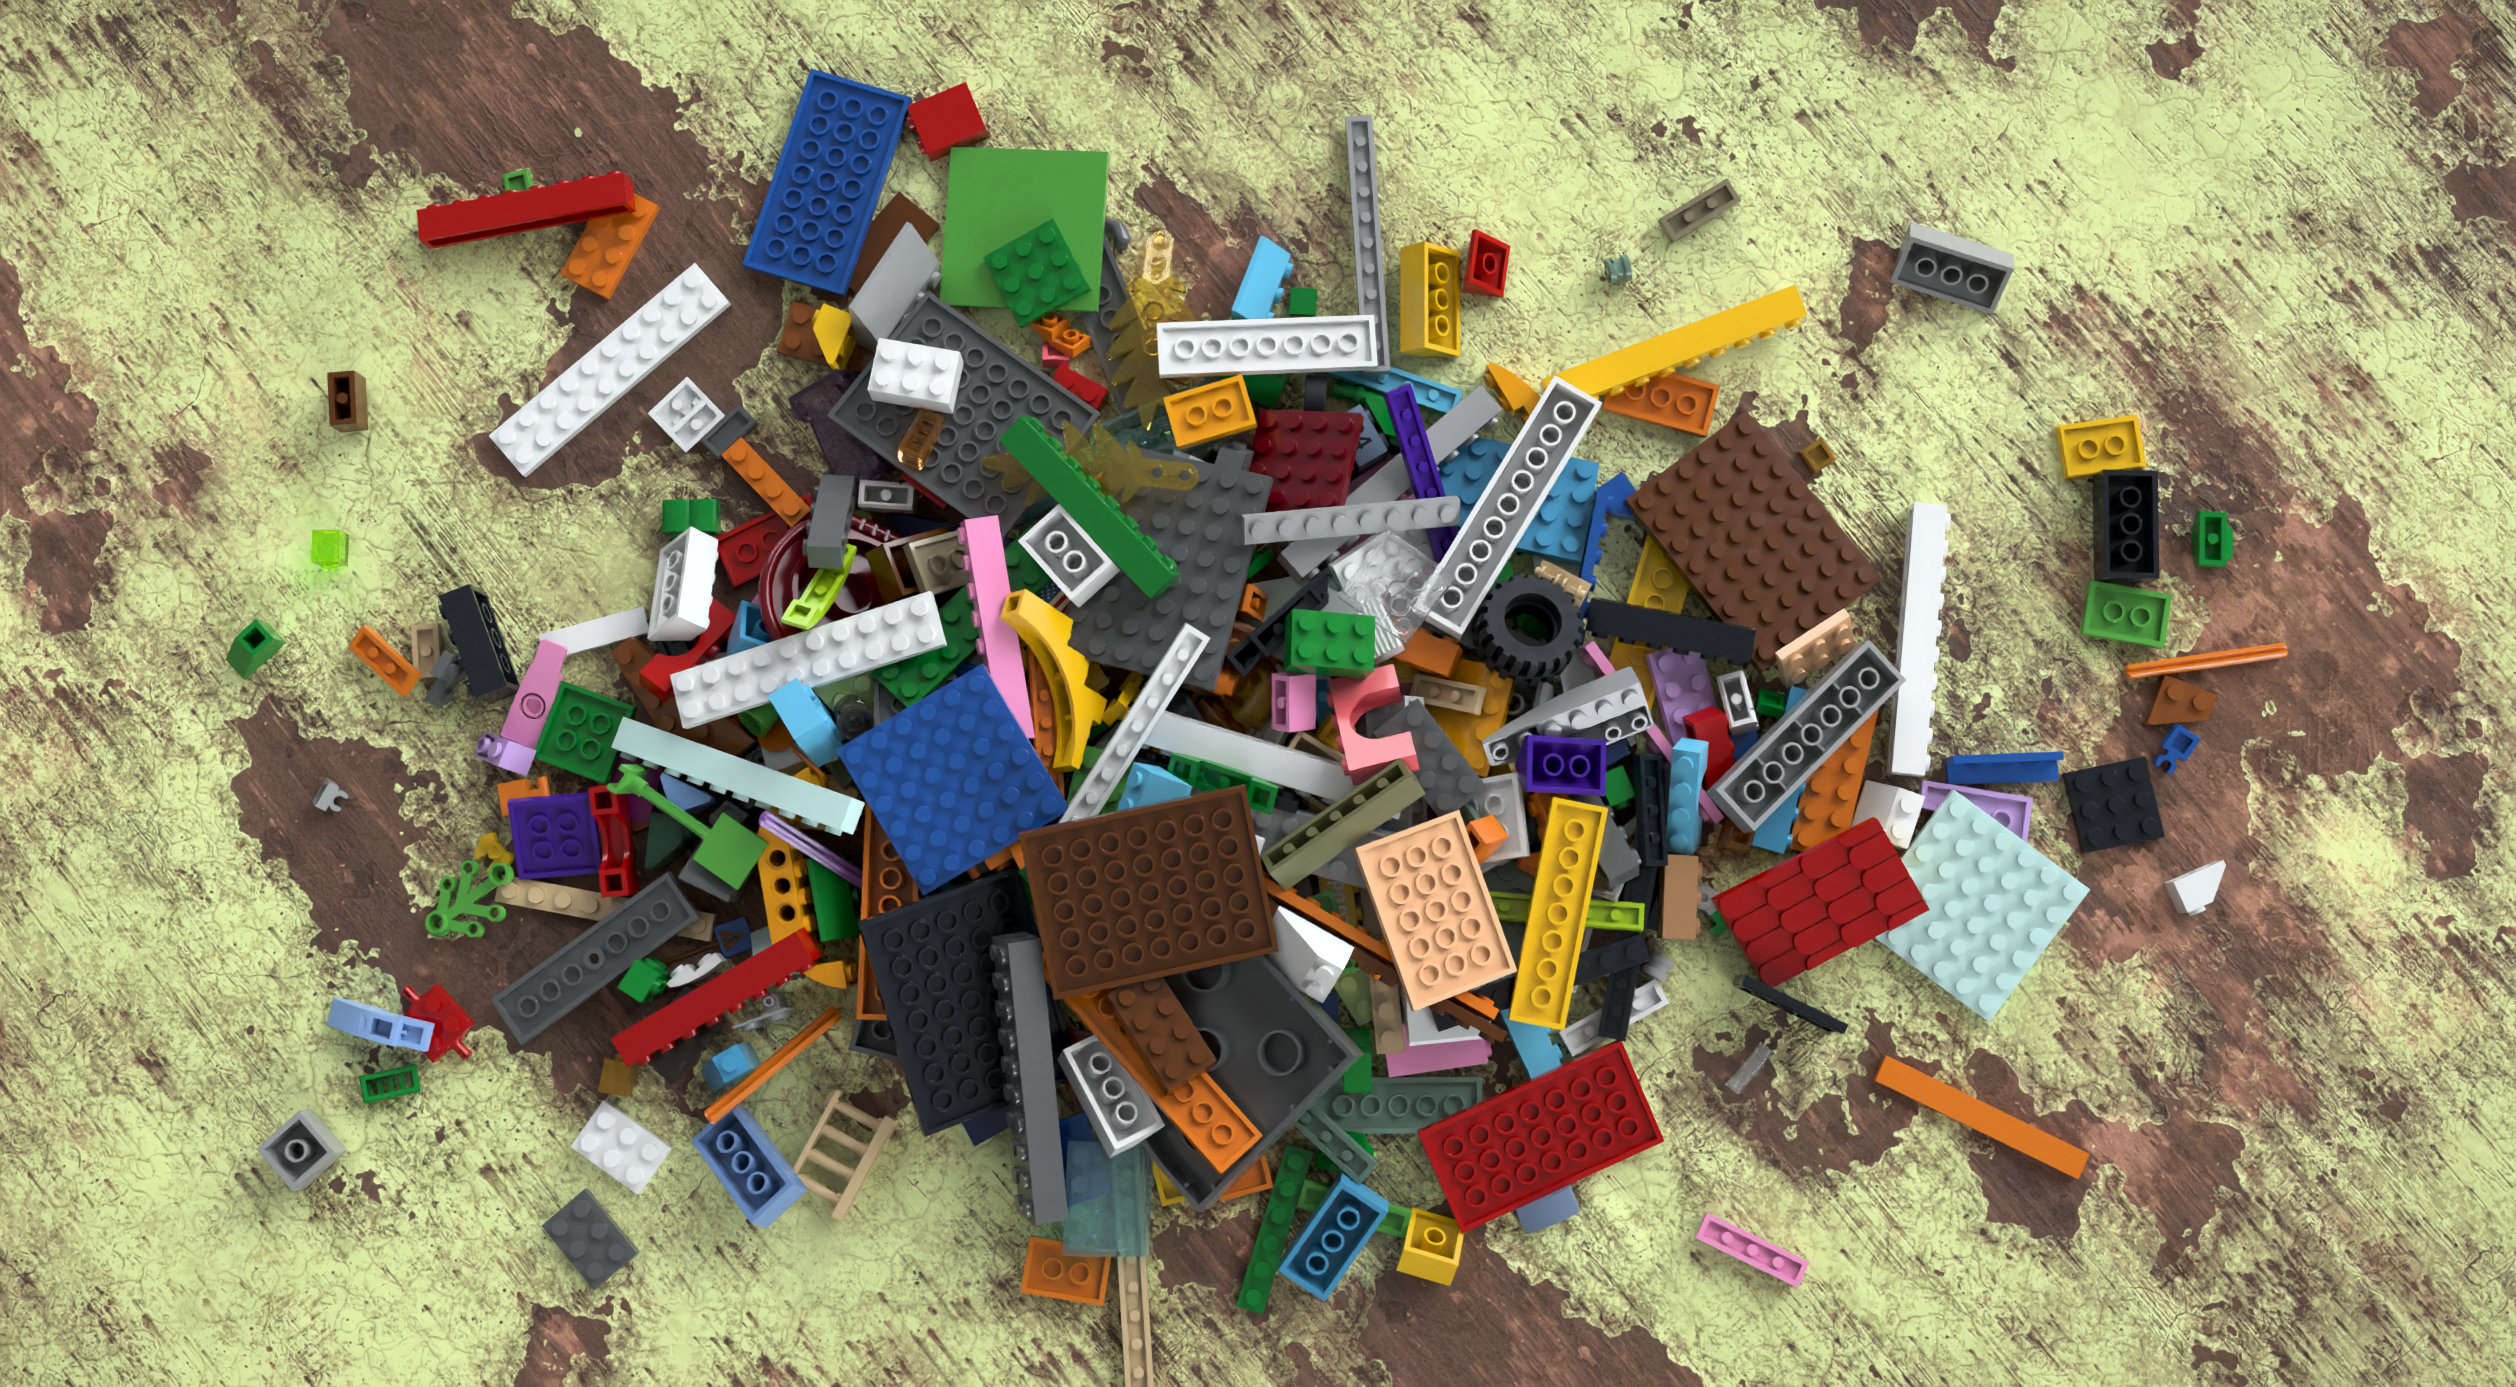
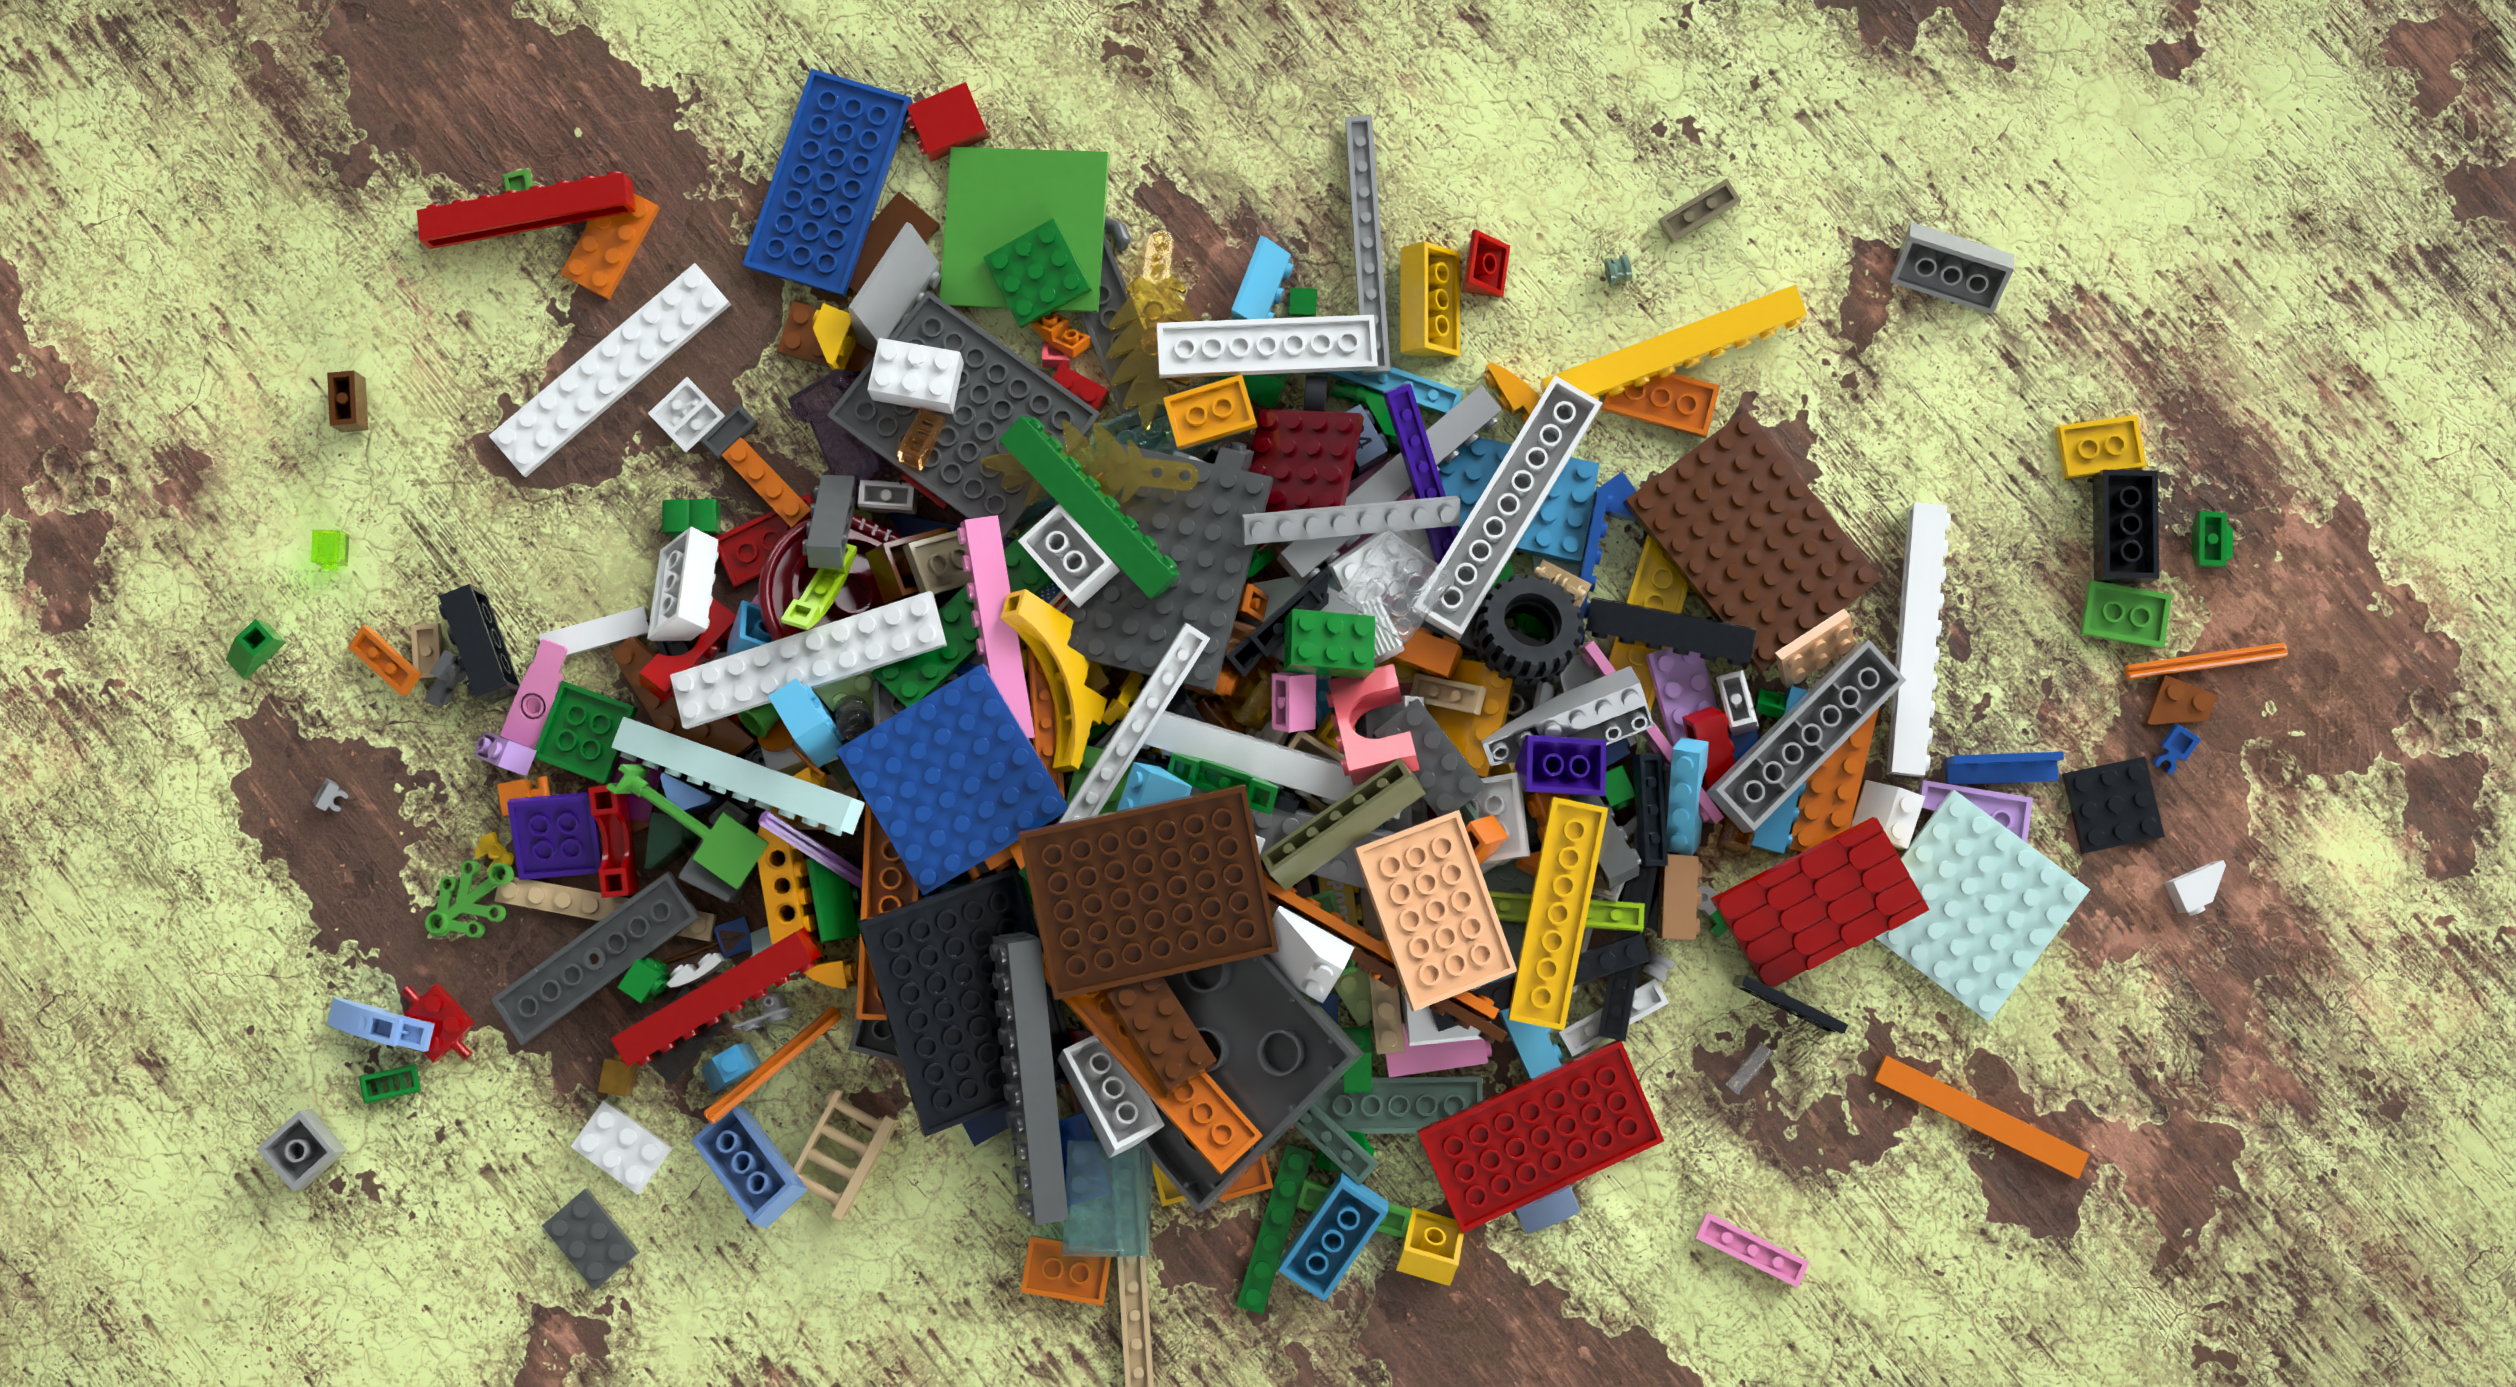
(1817, 456): pearl gold tile -> none

